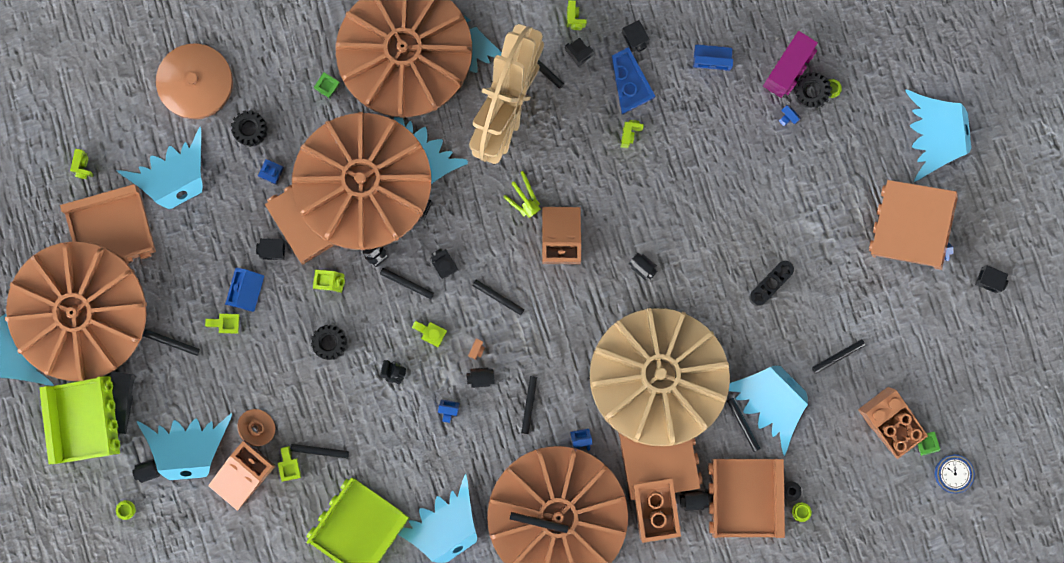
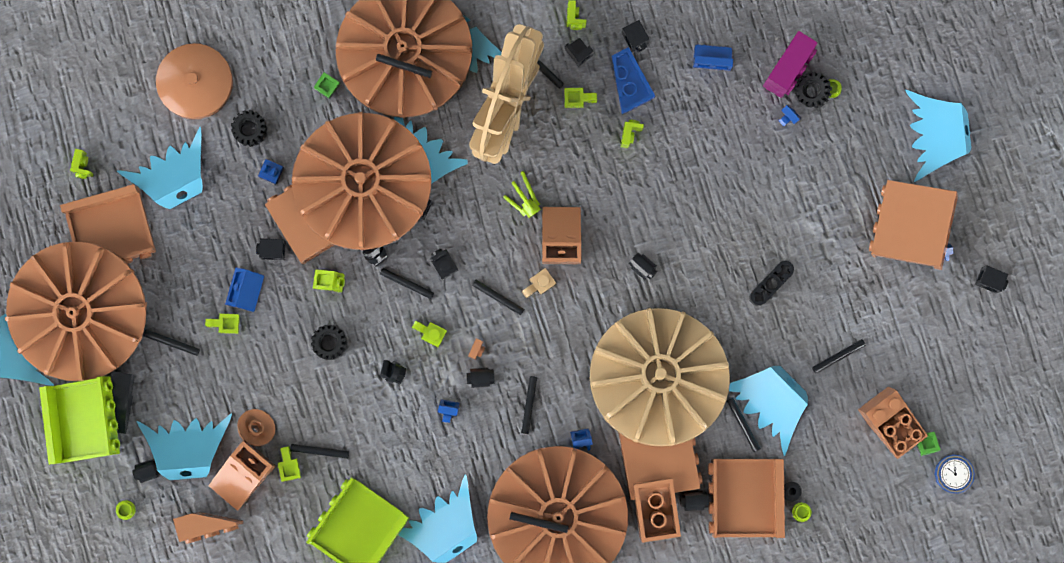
(194, 525): none -> nougat slope
(403, 65): none -> black piece
(540, 282): none -> tan plate
(576, 97): none -> lime plate

